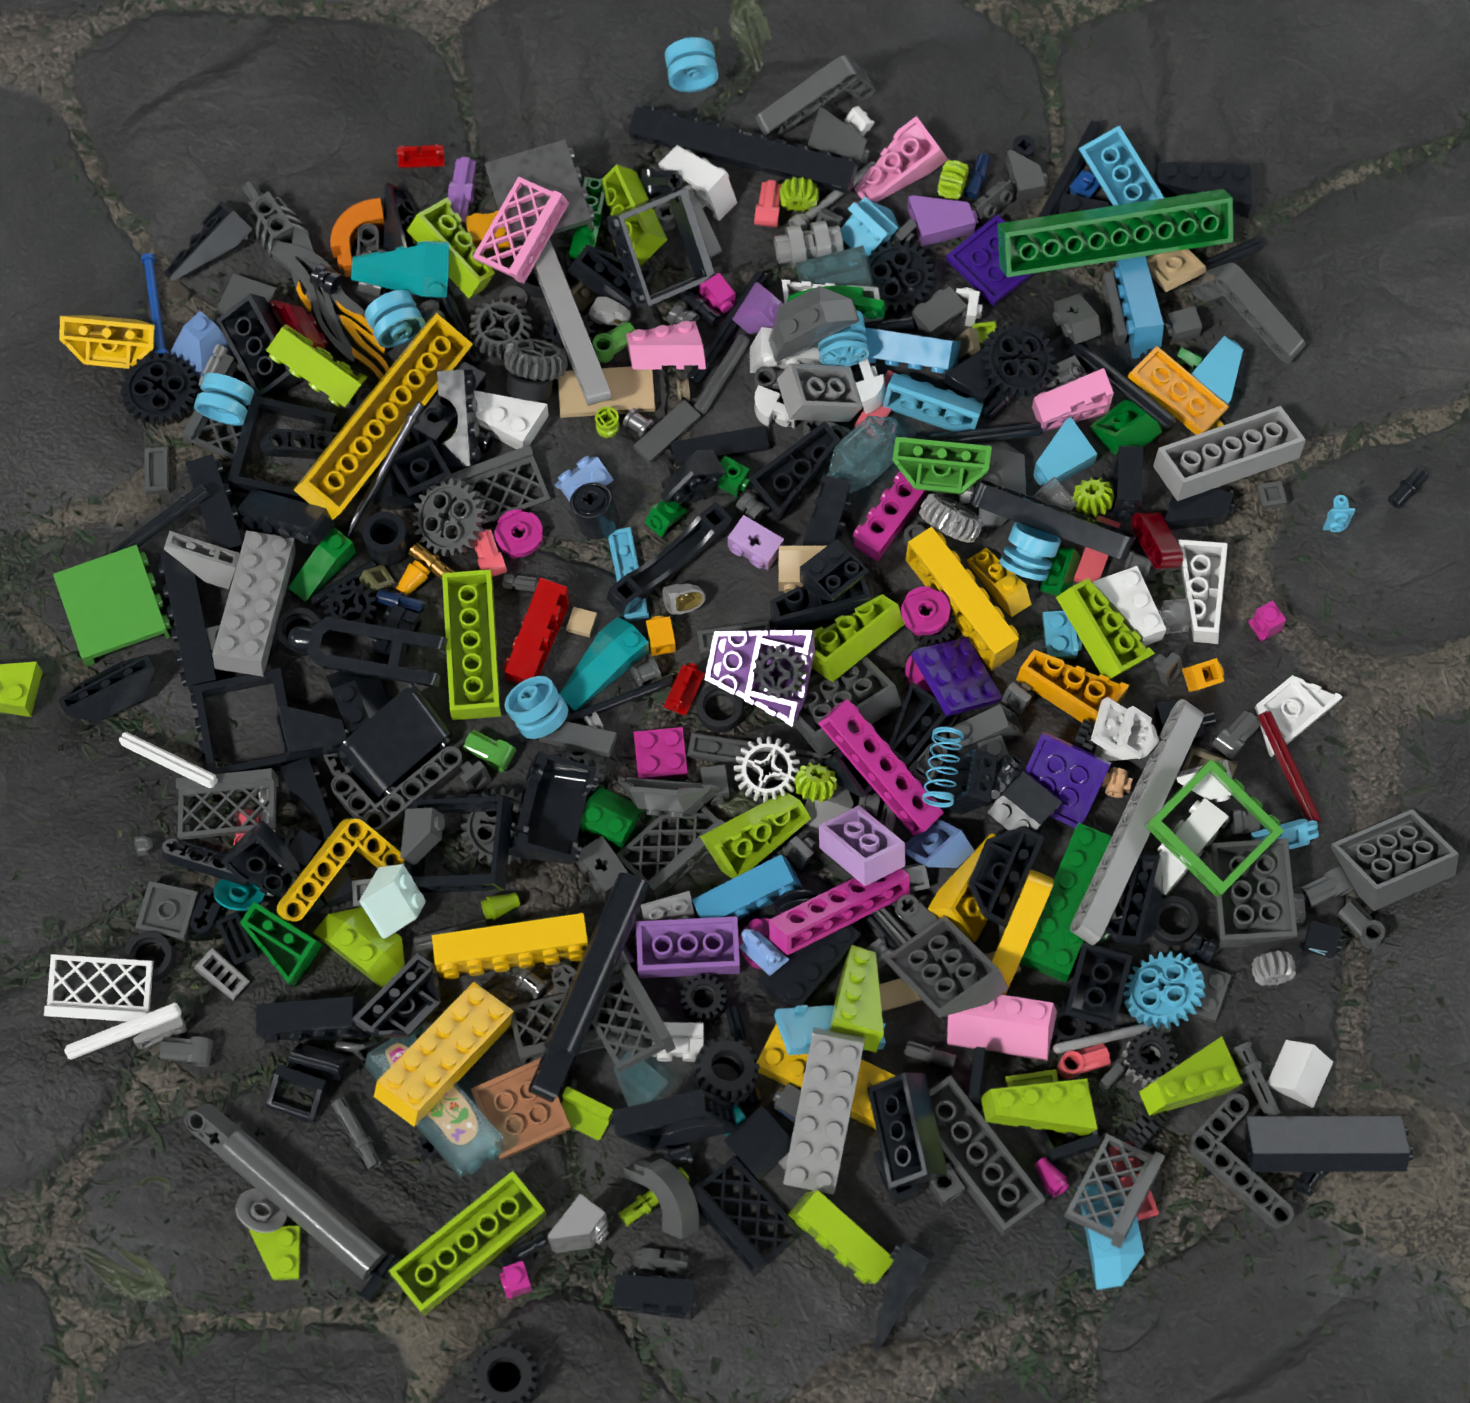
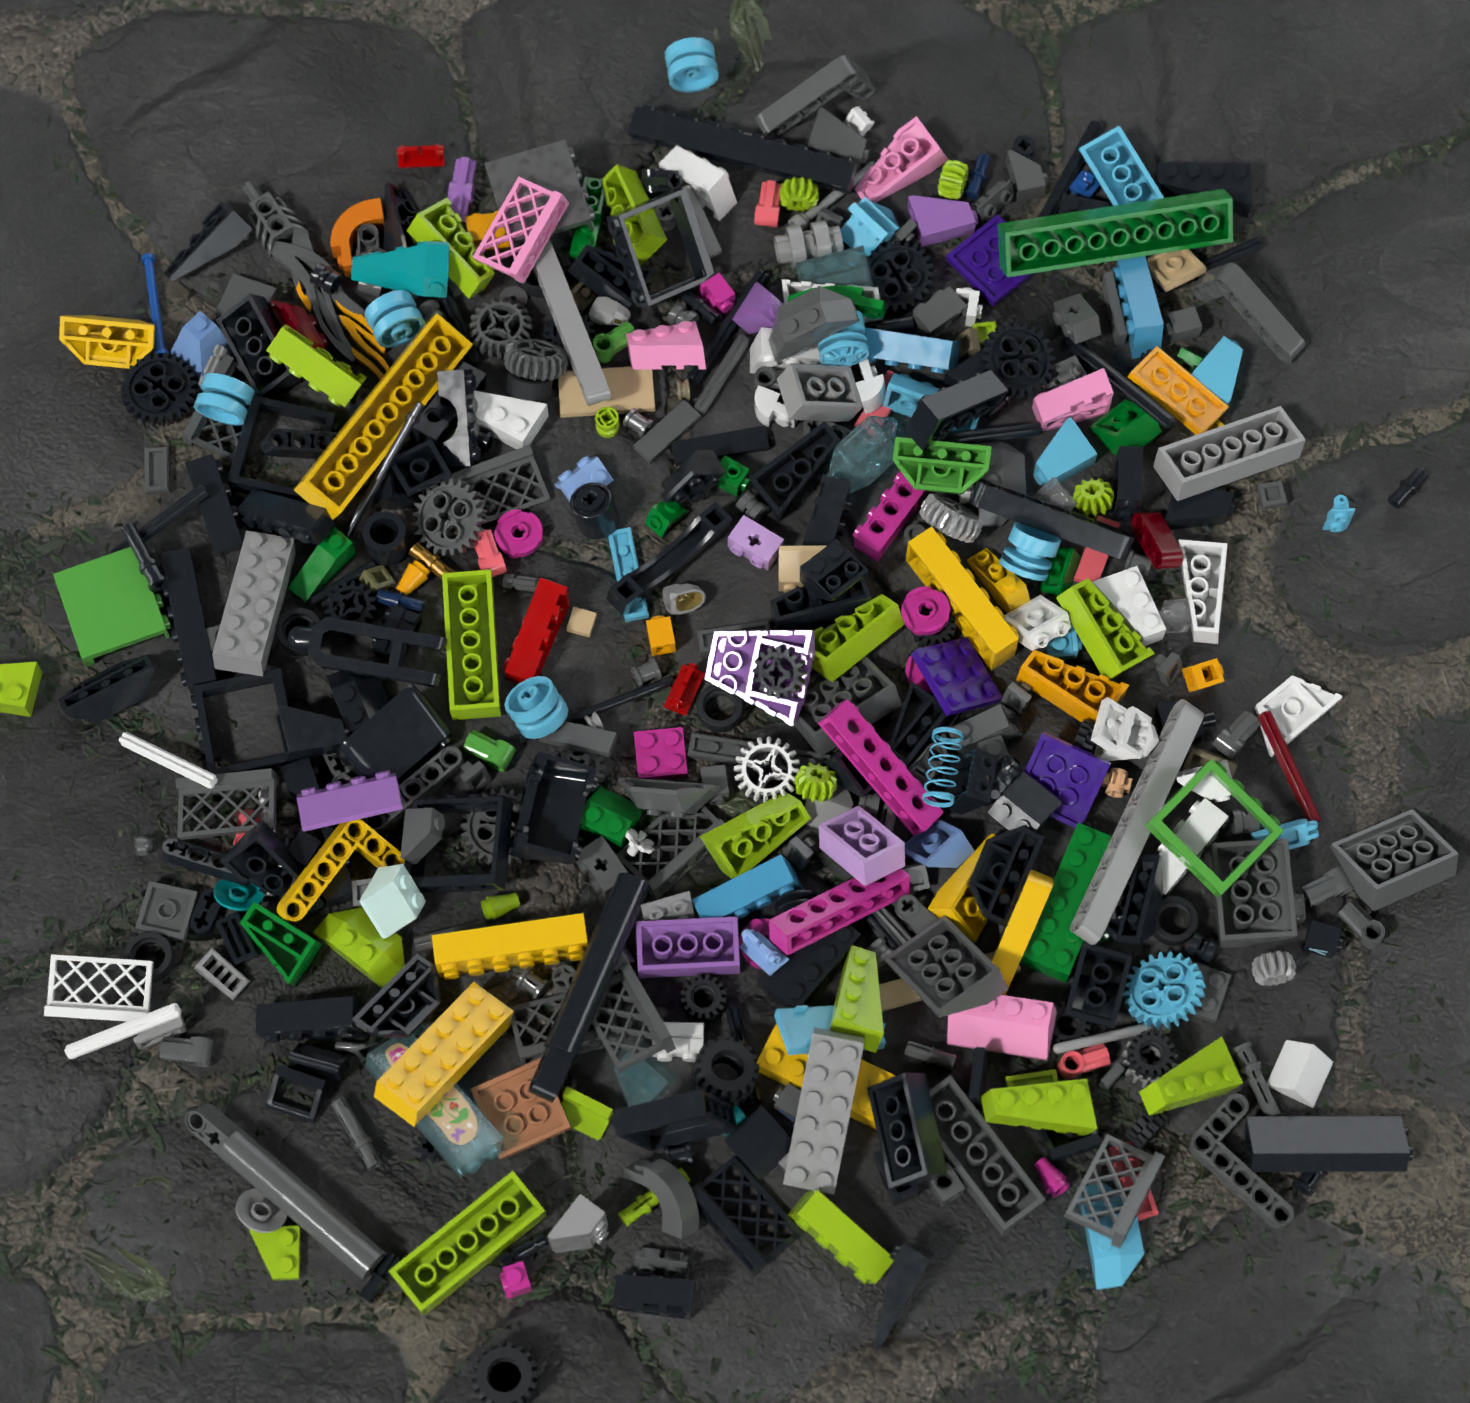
(148, 565): none -> black pin
(204, 559): light grey slope -> none
(349, 801): none -> medium lavender slope
(607, 658): teal wedge -> none
(638, 842): none -> white plant
(954, 407): none -> black wedge
(1038, 622): none -> white plate
(1267, 621): dark pink brick -> none

